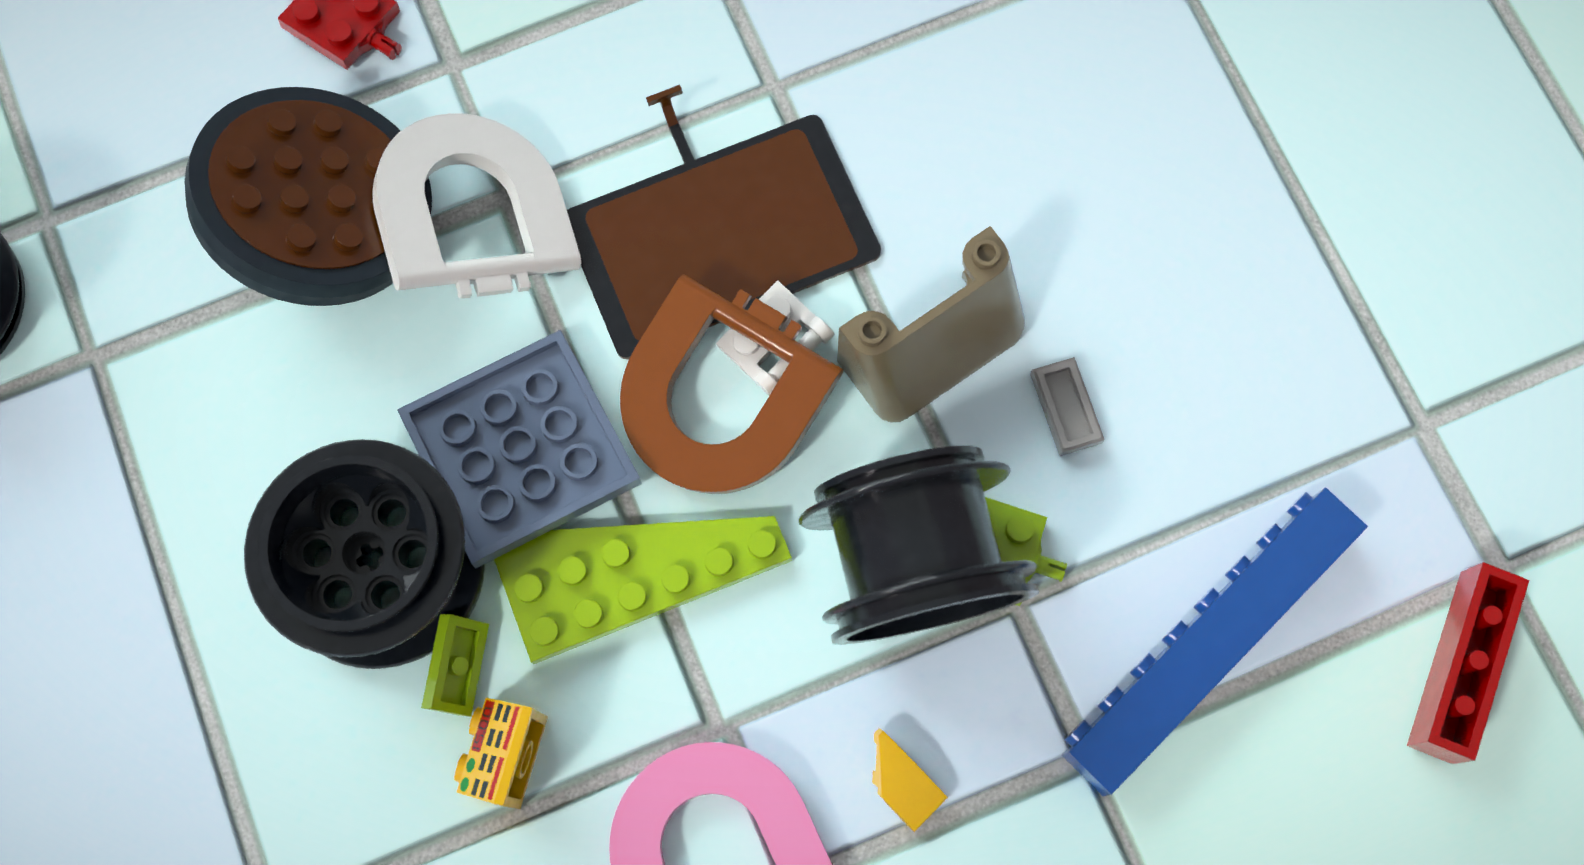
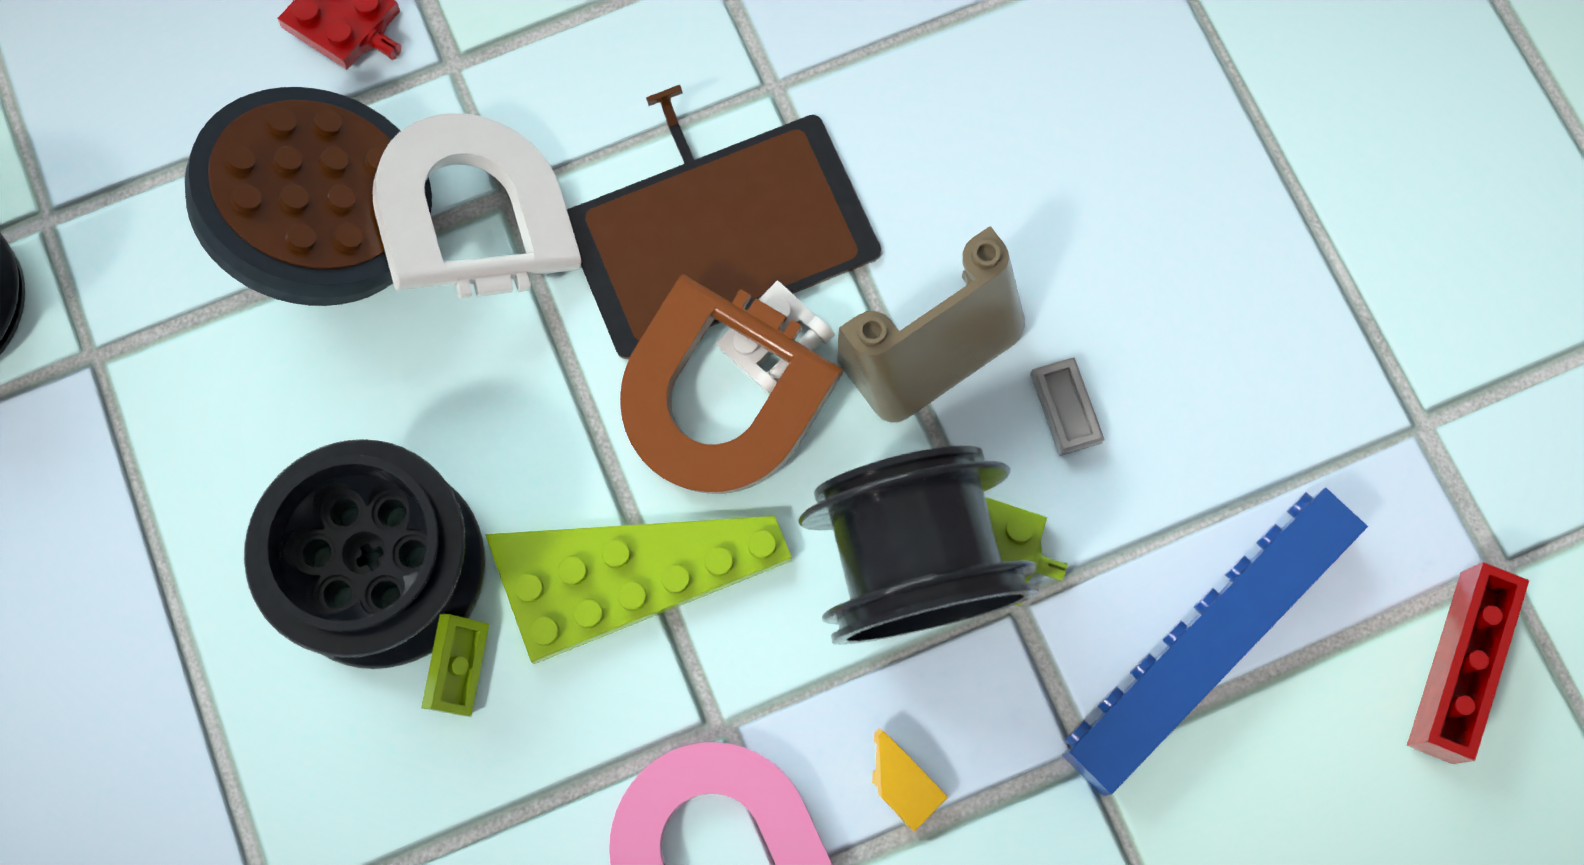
(500, 752): yellow slope -> none
(520, 446): sand blue plate -> none

